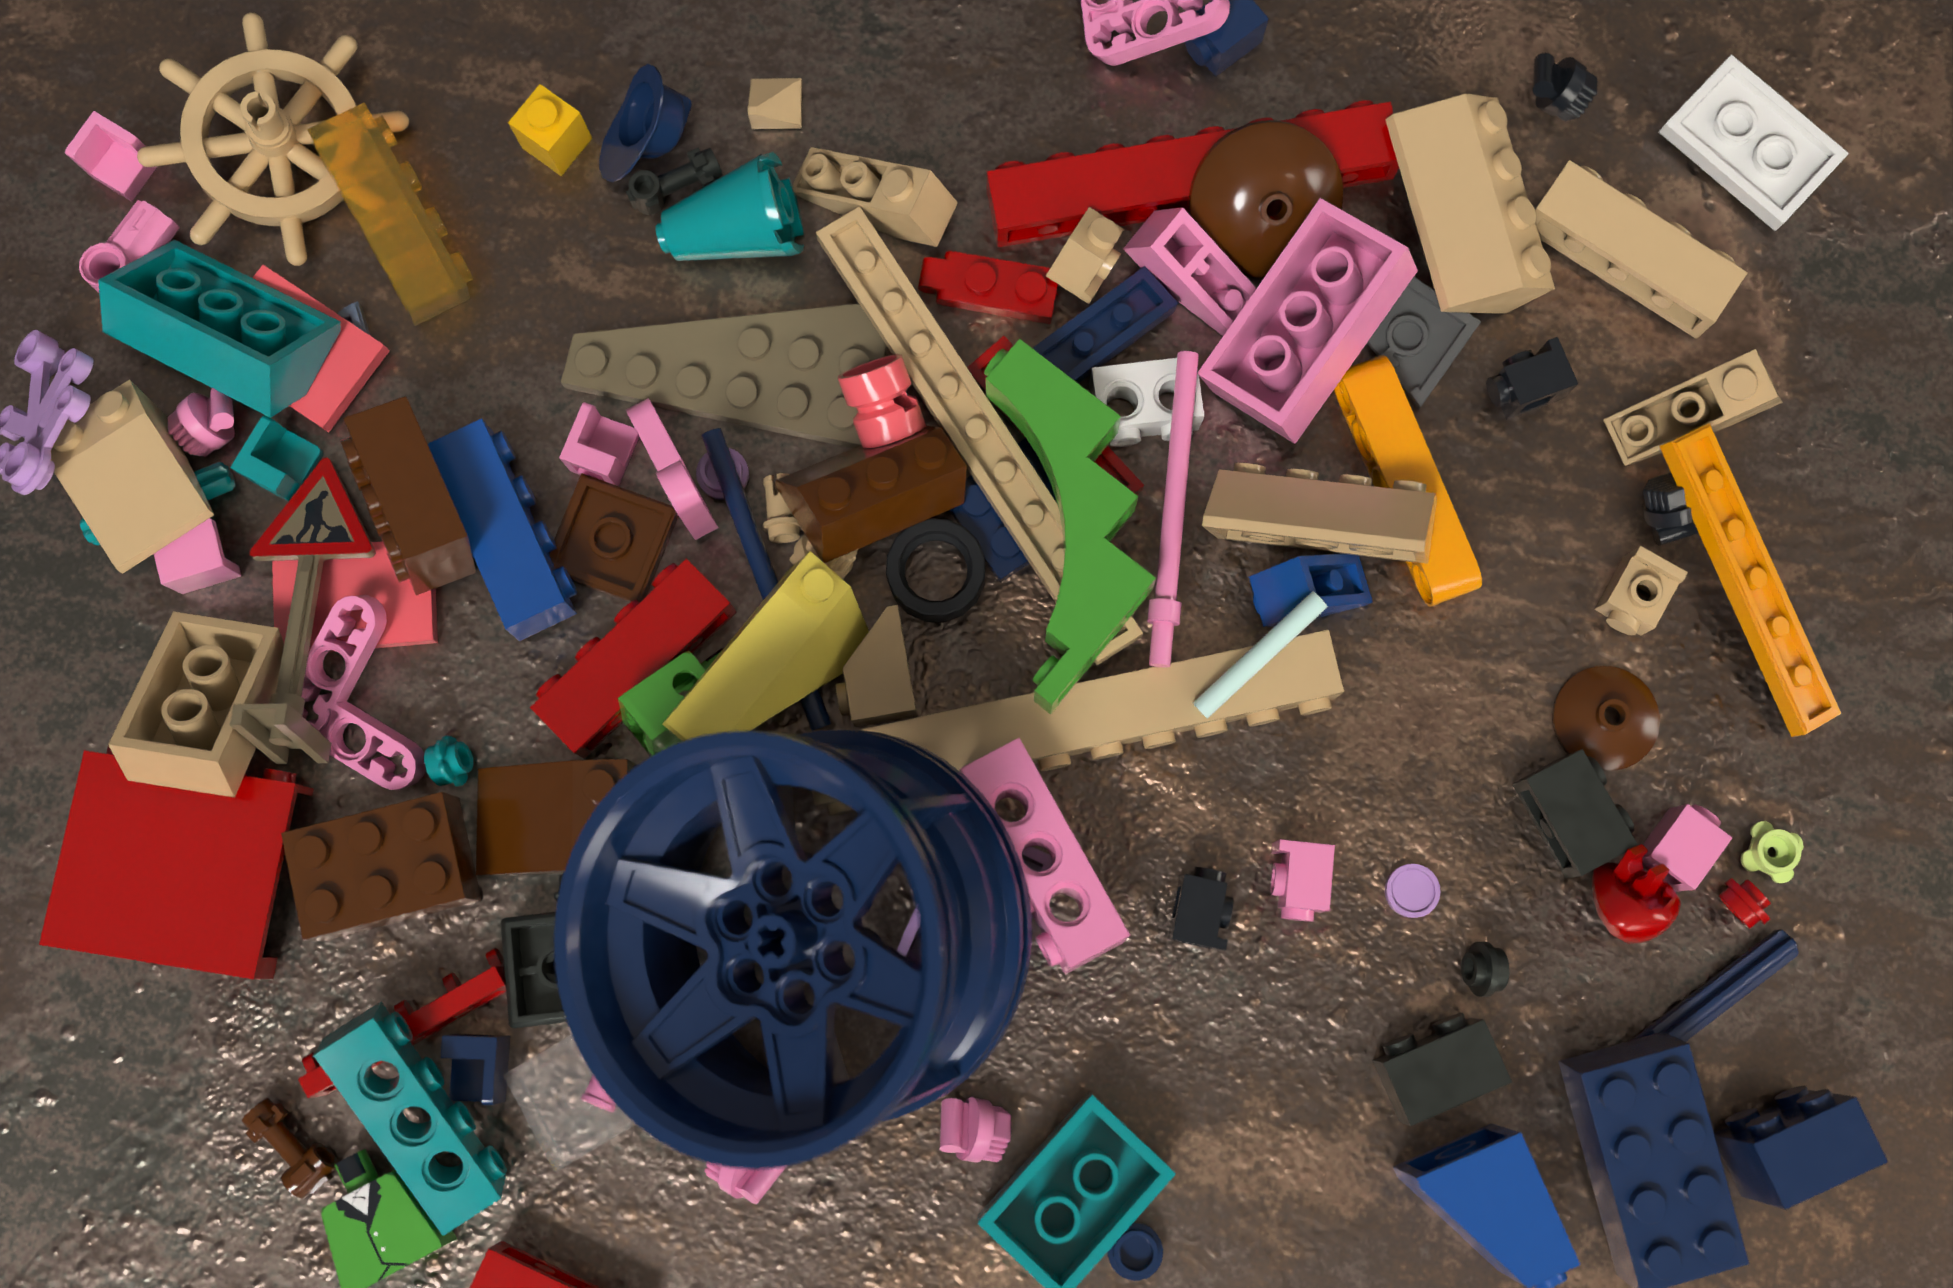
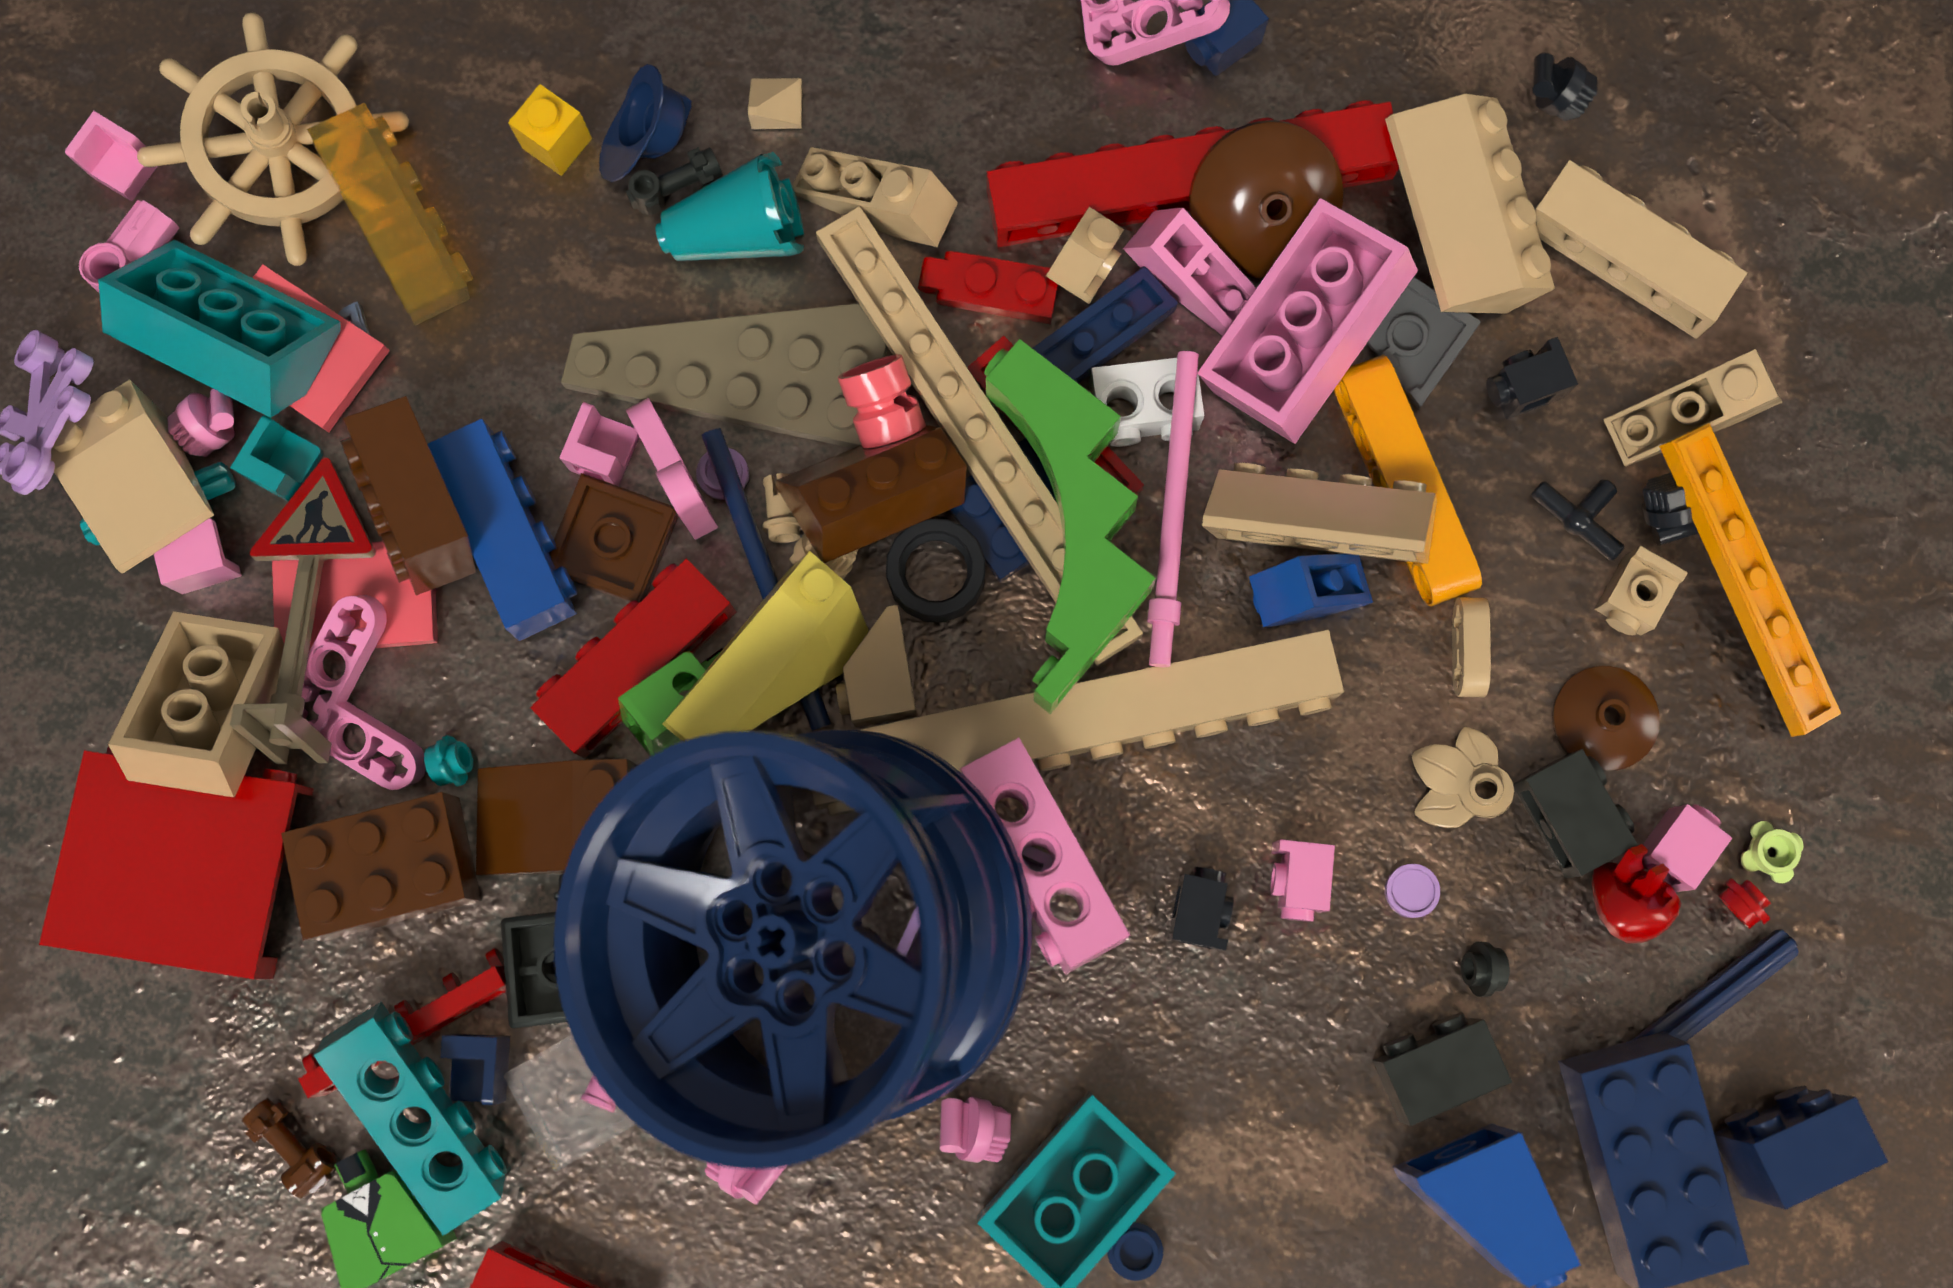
(1260, 654): light aqua bar -> none
(1454, 778): none -> tan plate
(1471, 647): none -> tan beam
(1579, 519): none -> black piece
(1753, 142): white plate -> none

